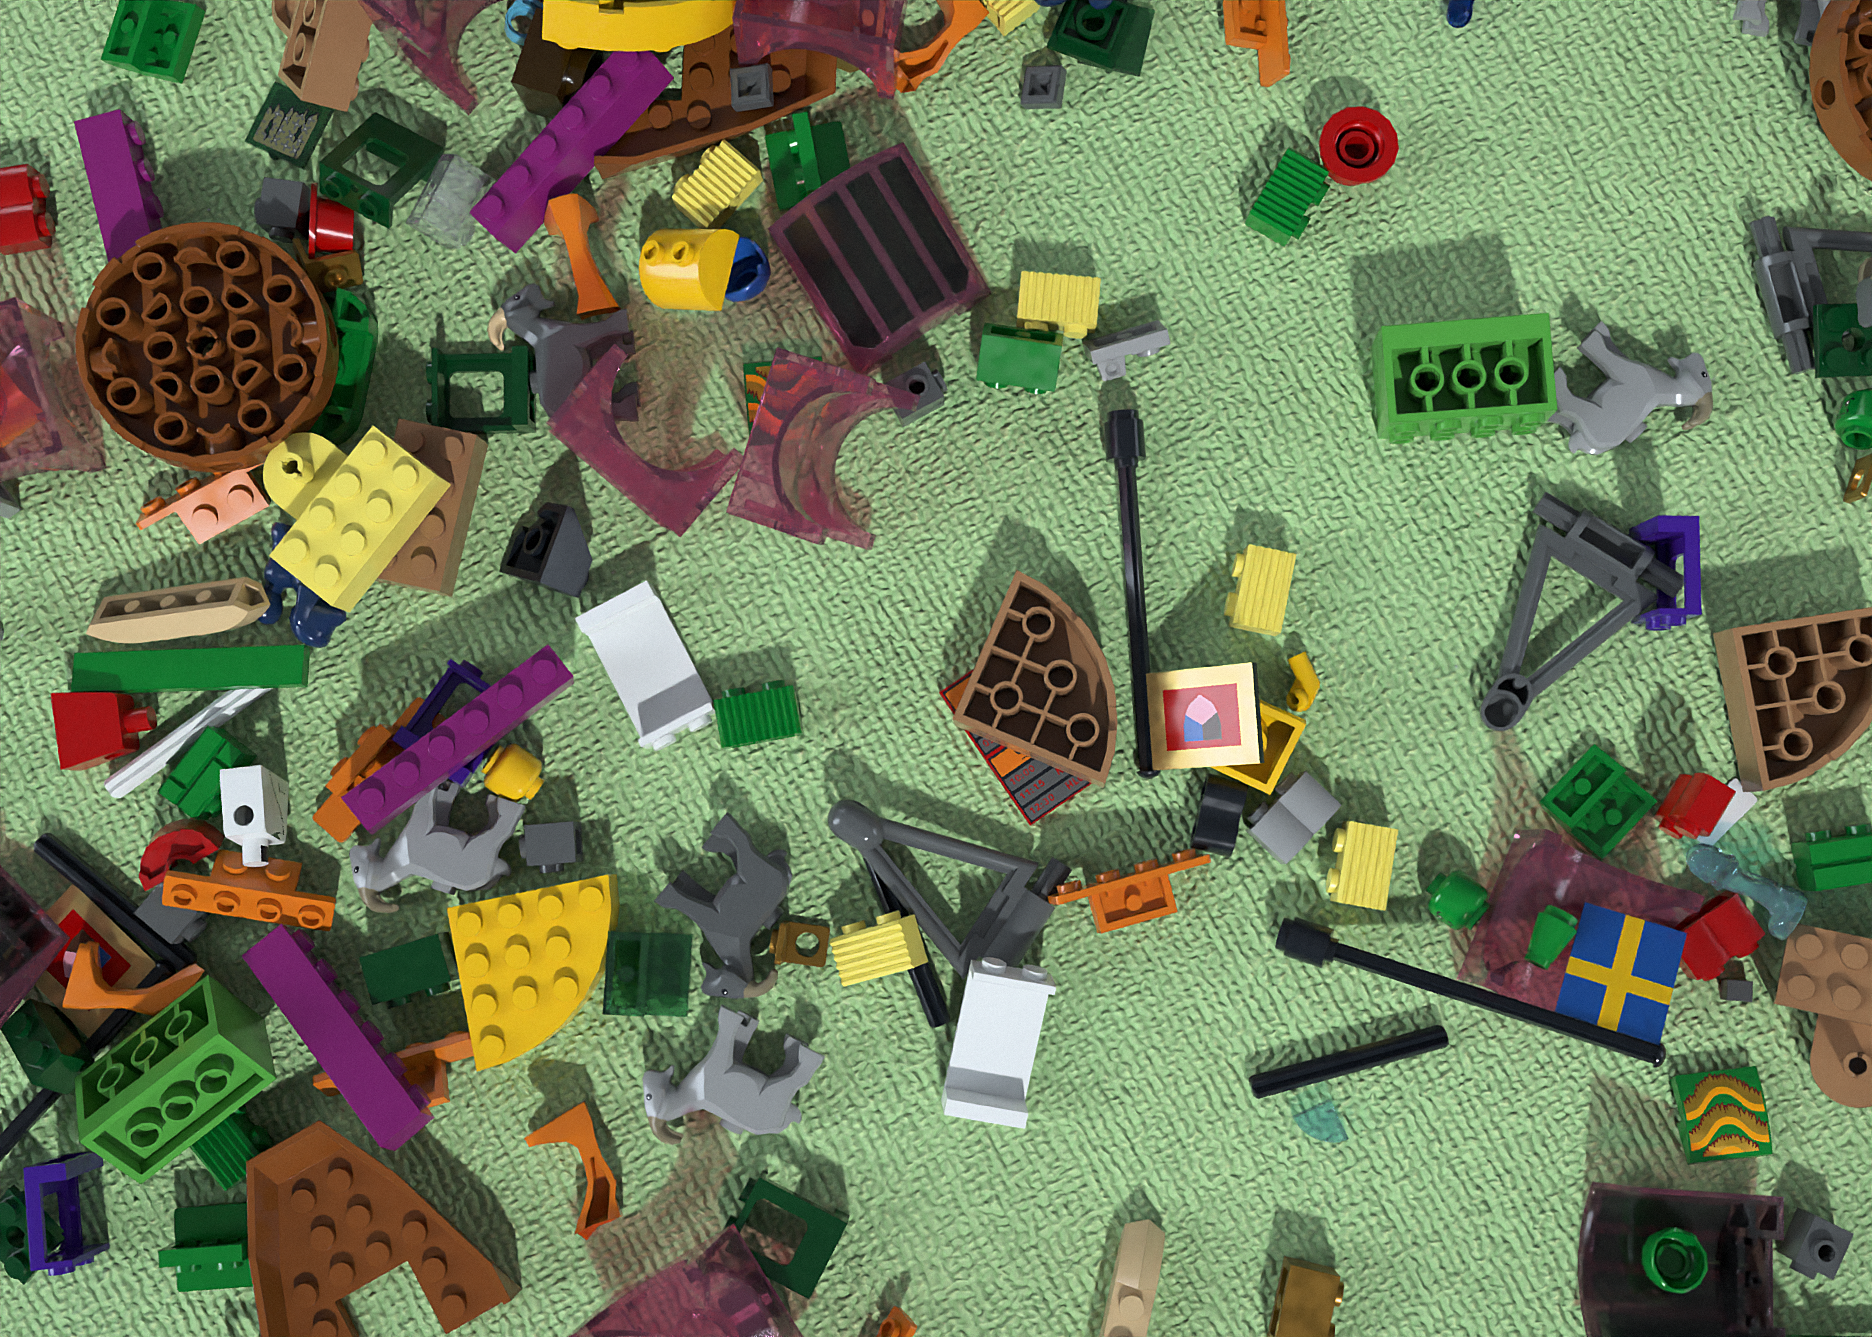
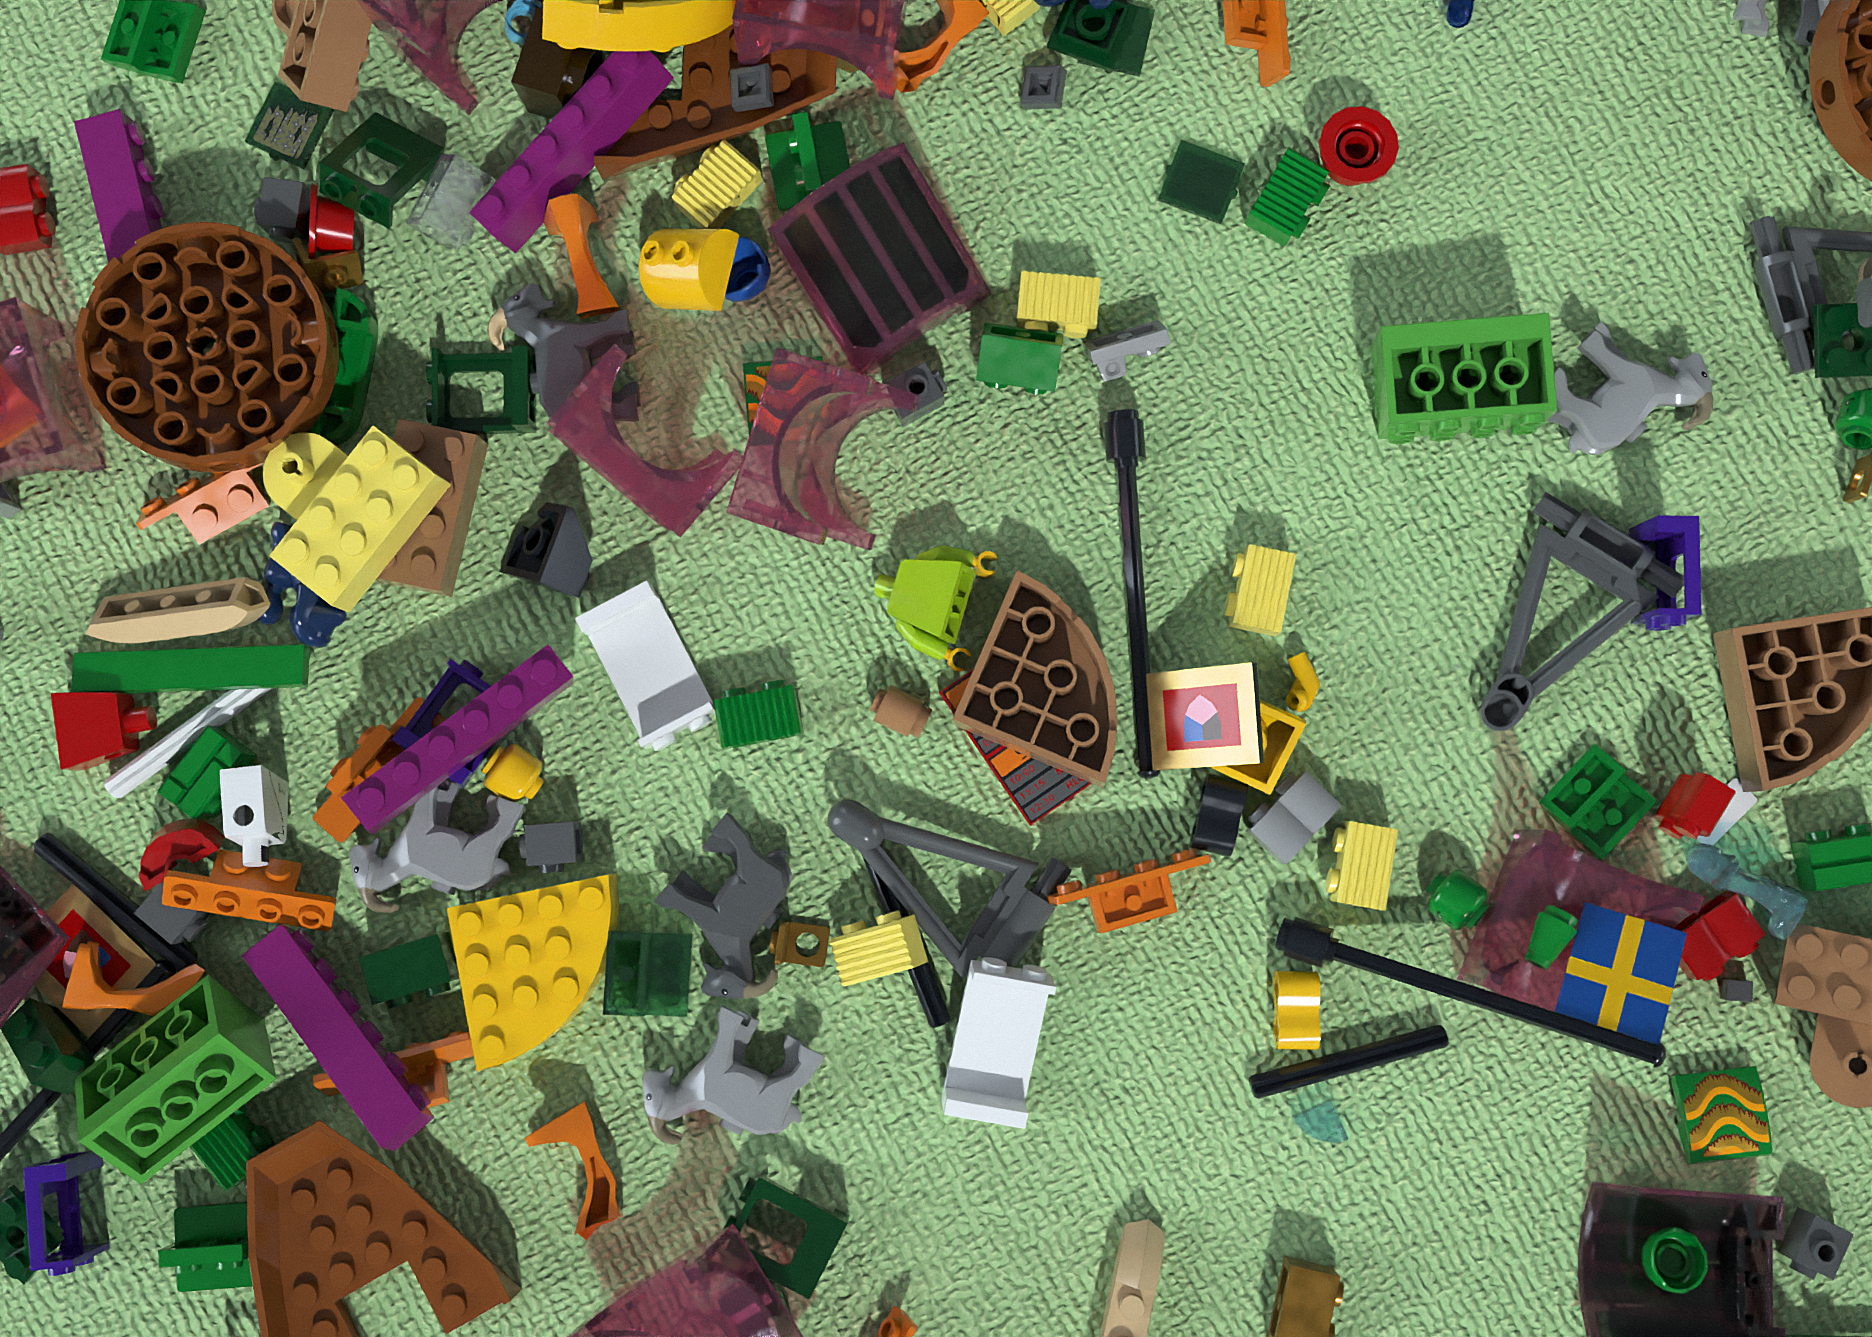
(900, 711): none -> medium nougat brick
(932, 596): none -> lime torso
(1201, 182): none -> clear green piece
(1296, 1010): none -> yellow axle

